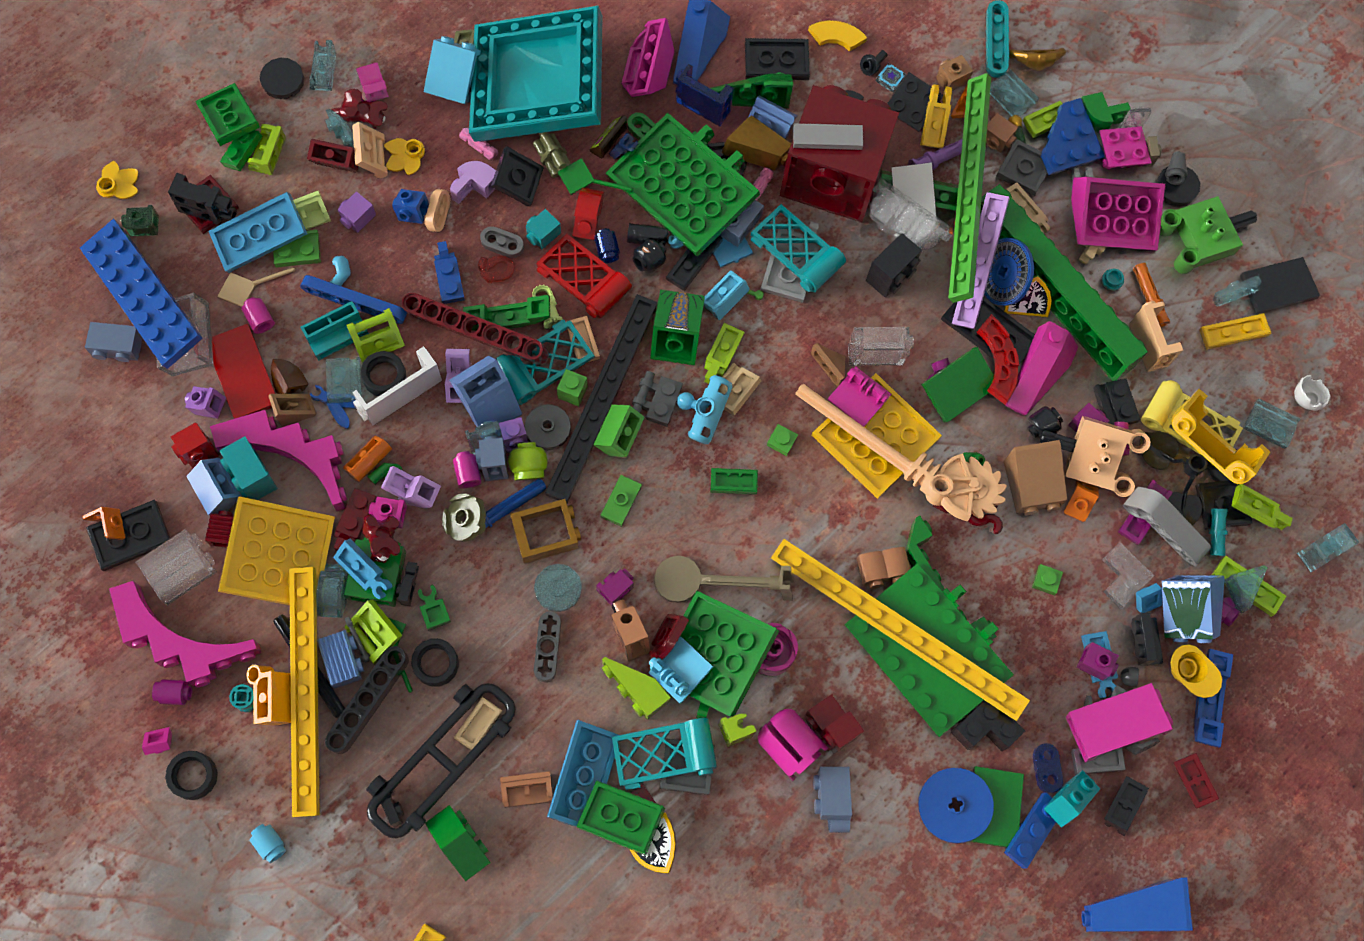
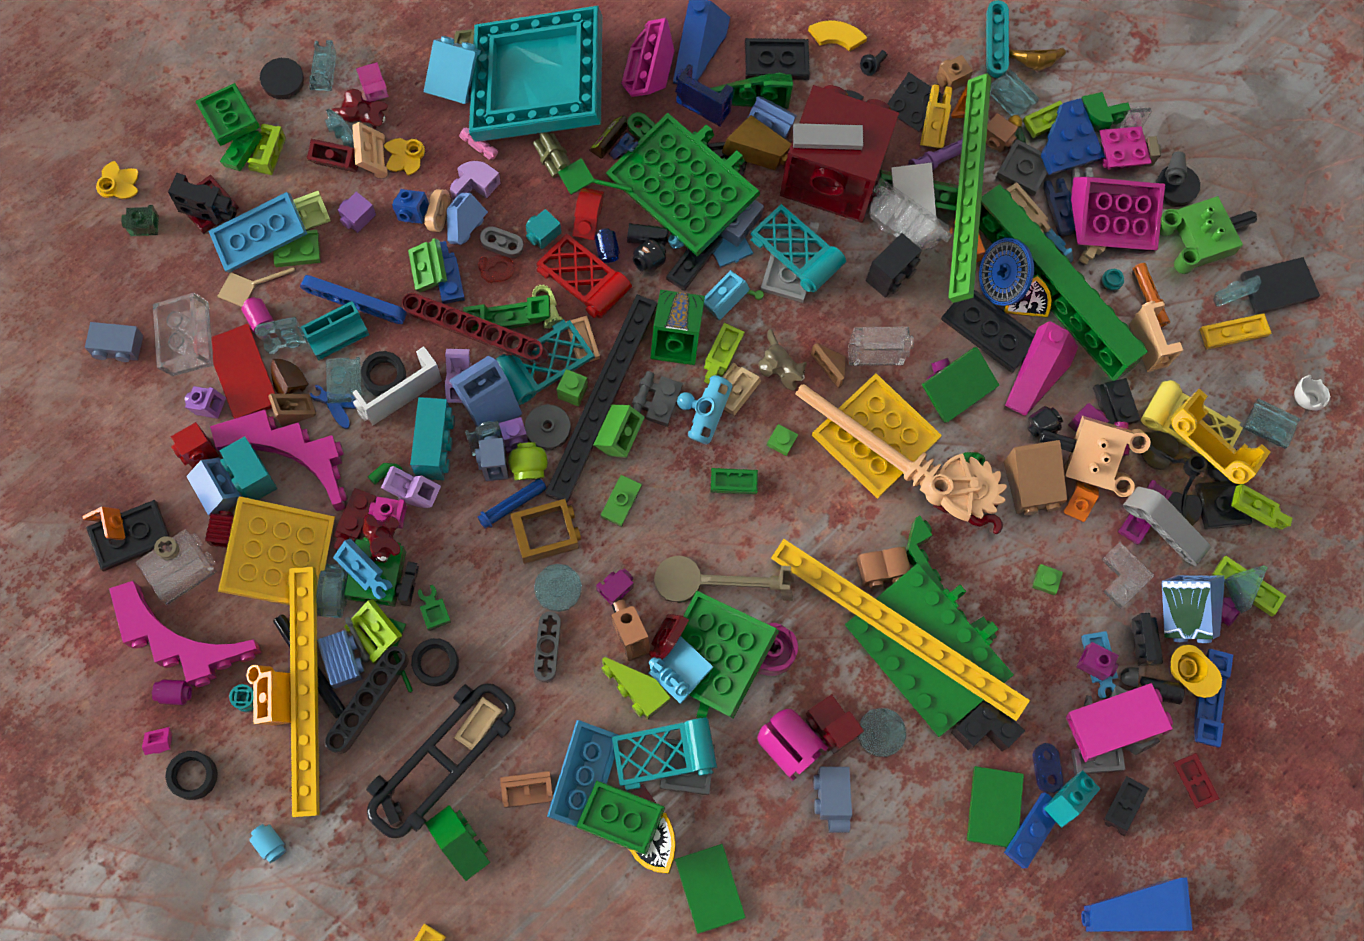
(141, 293): blue plate -> none
(166, 541): none -> dark tan bush
(288, 334): none -> clear light blue plate
(342, 269): medium azure arm -> none
(367, 458): orange brick -> none
(381, 340): lime plate -> none
(427, 265): none -> bright green plate
(432, 438): none -> teal brick
(462, 217): none -> medium blue slope
(466, 470): dark pink brick -> none
(474, 522): olive plate -> none
(517, 176): black tile -> none
(709, 888): none -> green tile
(732, 729): lime hinge -> none
(763, 180): bright pink axle -> none
(779, 362): none -> dark tan animal
(859, 396): dark pink hinge -> none
(882, 733): none -> clear light blue tile
(890, 77): clear light blue tile -> none
(973, 814): blue piece -> none
(990, 228): lavender plate -> none
(1004, 356): red tile -> none
(1060, 207): none -> dark blue hinge
(1060, 244): none -> dark azure tile
(1149, 598): dark azure plate -> none
(1170, 691): none -> black hinge
(1218, 532): teal pin -> none
(1328, 547): clear light blue brick -> none

